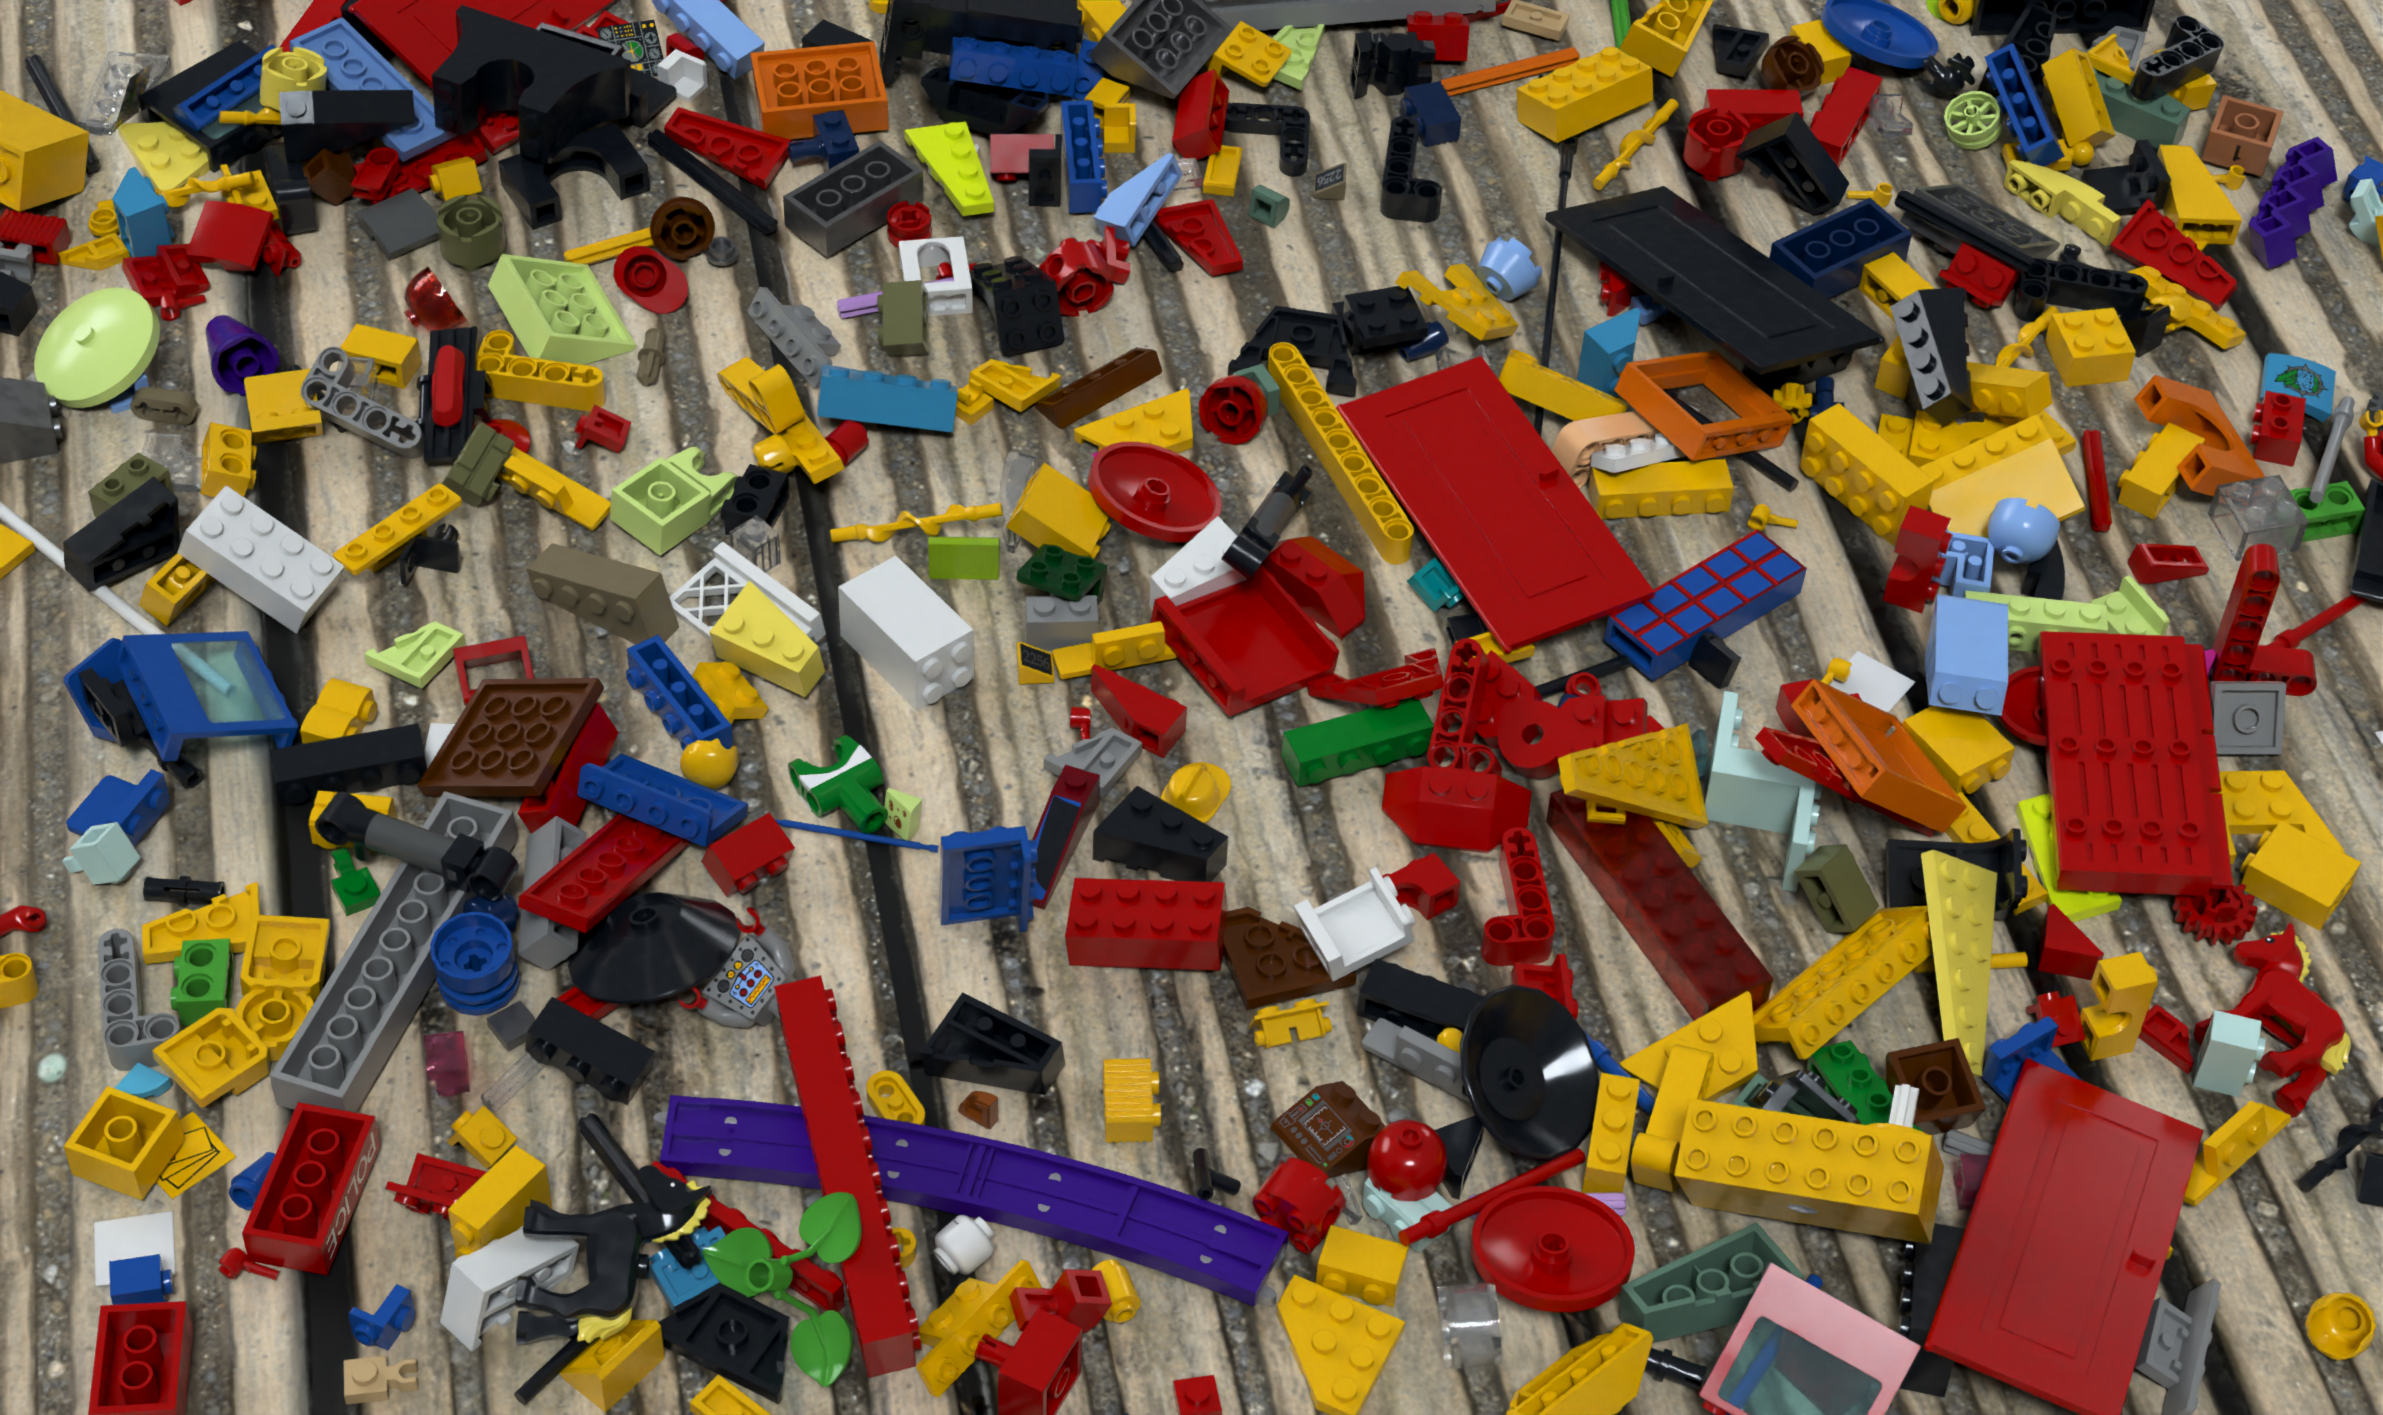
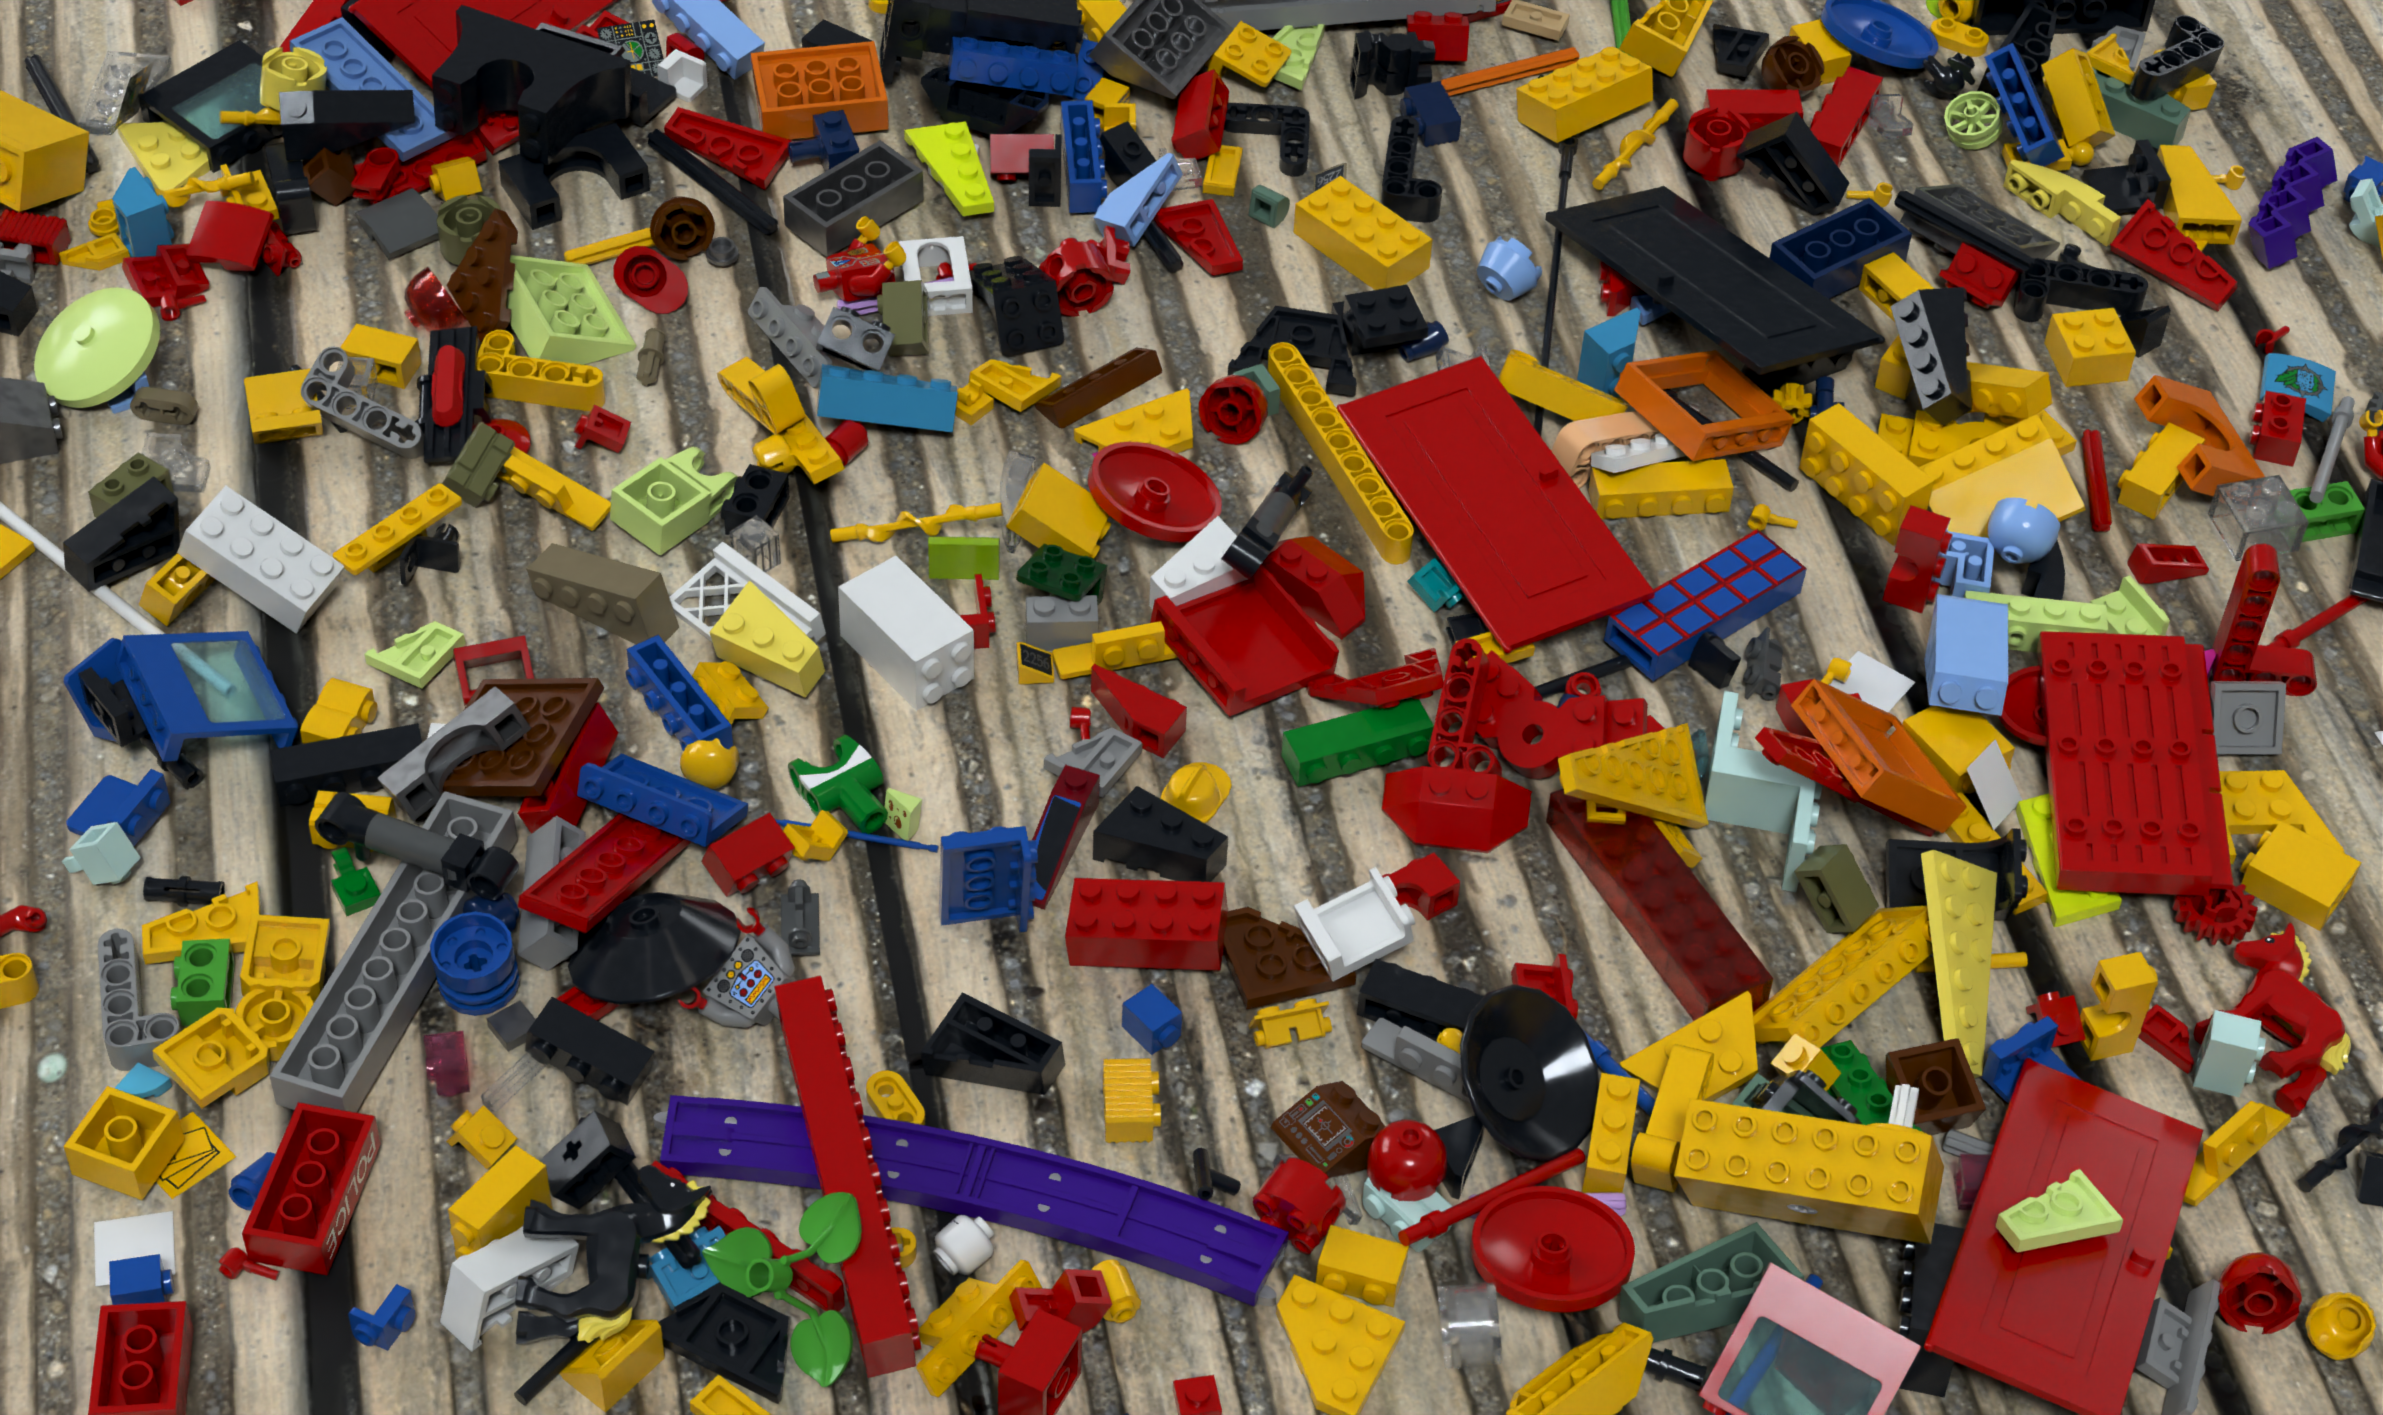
(222, 94): blue slope -> none
(227, 460): yellow brick -> none
(238, 353): dark purple cone -> none
(372, 1378): tan plate -> none
(434, 1185): red bracket -> none
(485, 725): none -> flat silver arch
(486, 275): none -> reddish brown plate
(587, 1159): none -> black brick
(800, 919): none -> dark grey hinge
(819, 840): none -> yellow bracket
(851, 349): none -> brick
(862, 267): none -> red torso
(908, 222): red wheel -> none
(980, 1108): dark orange tile -> none
(983, 621): none -> red bracket
(1124, 153): none -> black brick
(1152, 1019): none -> blue brick
(1362, 235): none -> yellow brick
(1468, 305): yellow wing -> none
(1530, 928): red beam -> none
(1763, 666): none -> dark grey hinge
(1804, 1056): none -> yellow brick
(1960, 37): none -> yellow plate
(1994, 784): none -> white sticker
(2025, 337): yellow piece -> none
(2059, 1216): none -> yellowish green wing
(2065, 947): red slope -> none
(2189, 311): yellow plate -> none
(2242, 135): nougat brick -> none
(2259, 1293): none -> red cylinder
(2269, 337): none -> red hand

